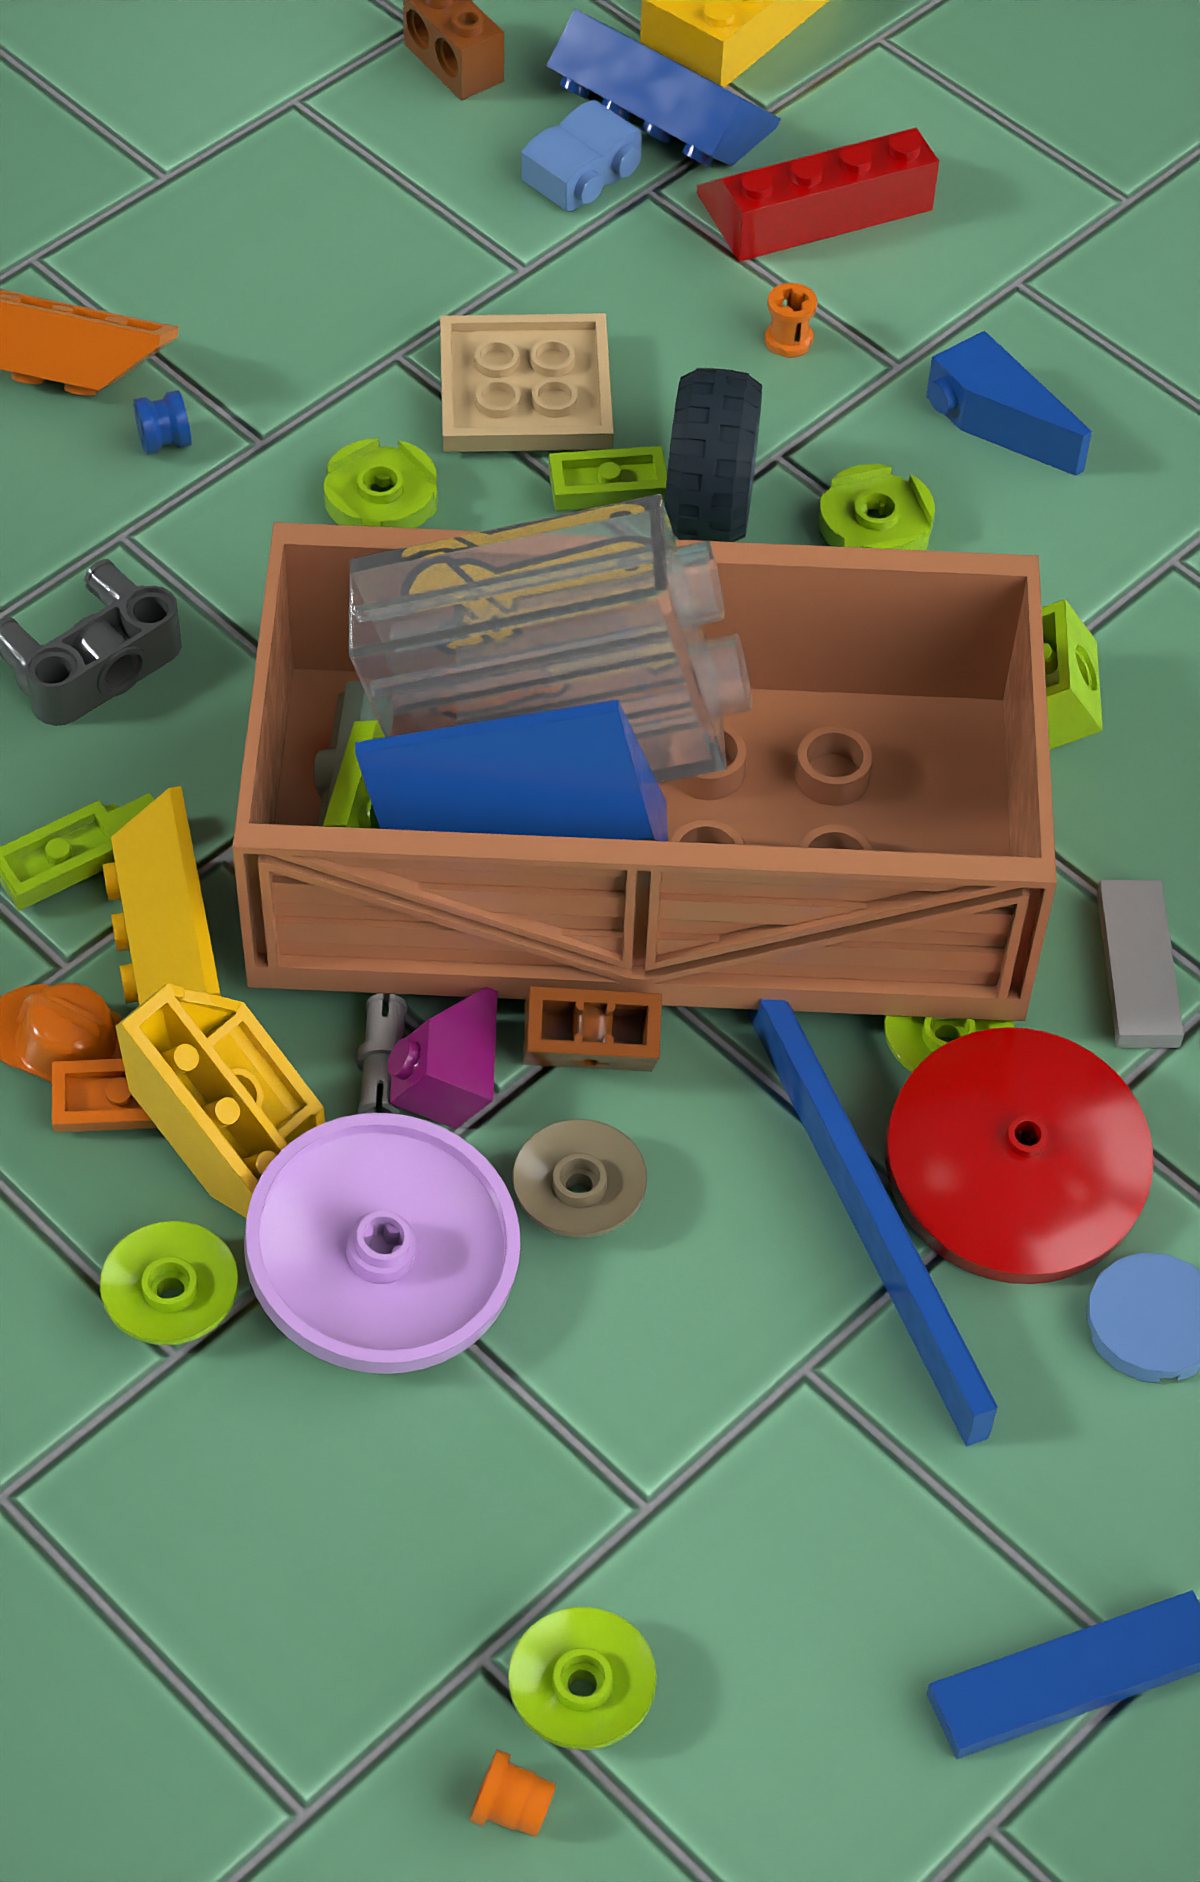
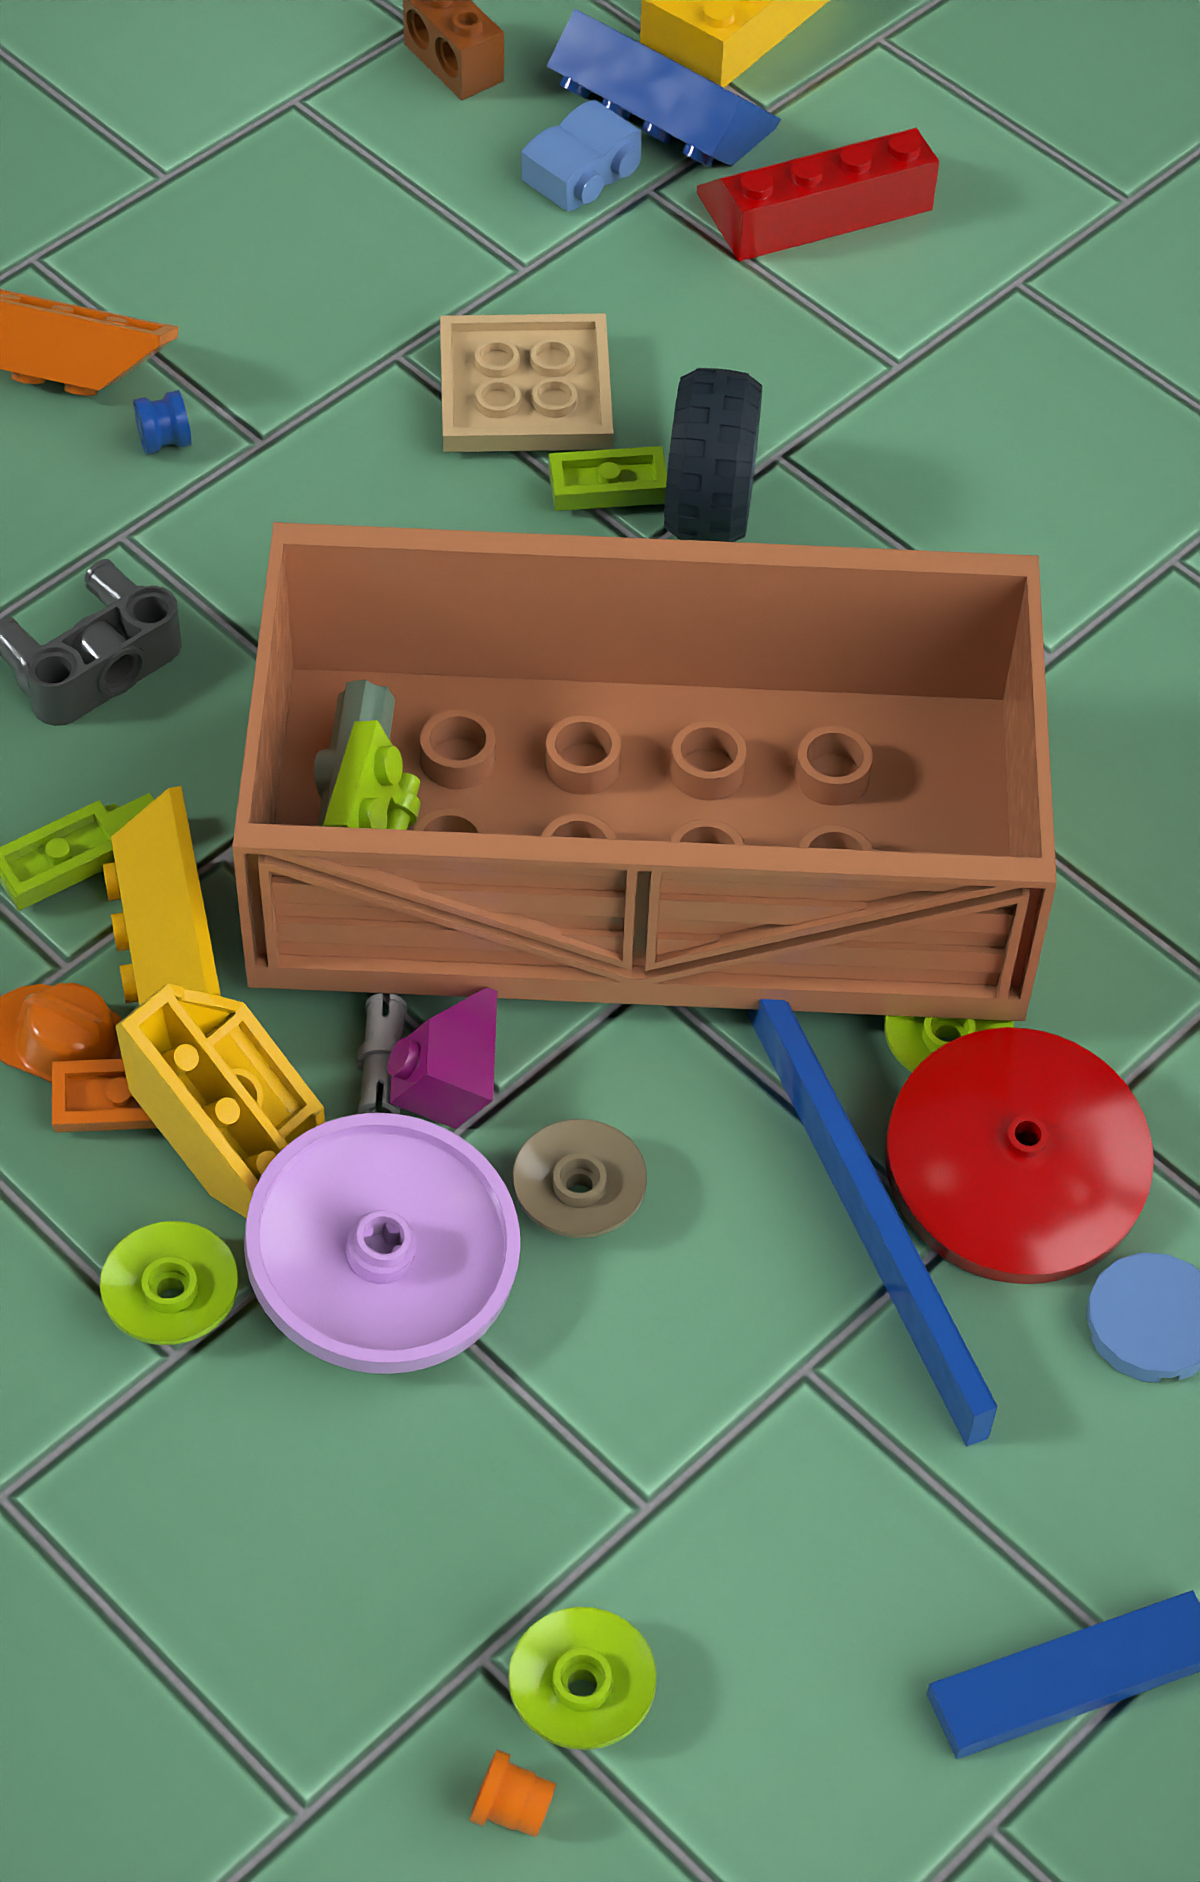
(365, 463): lime plate -> none
(519, 775): blue slope -> none
(550, 622): clear brick -> none
(592, 1029): dark orange brick -> none
(790, 319): orange bush -> none
(871, 486): lime plate -> none
(1005, 404): blue slope -> none
(1070, 676): lime brick -> none
(1139, 964): light grey tile -> none

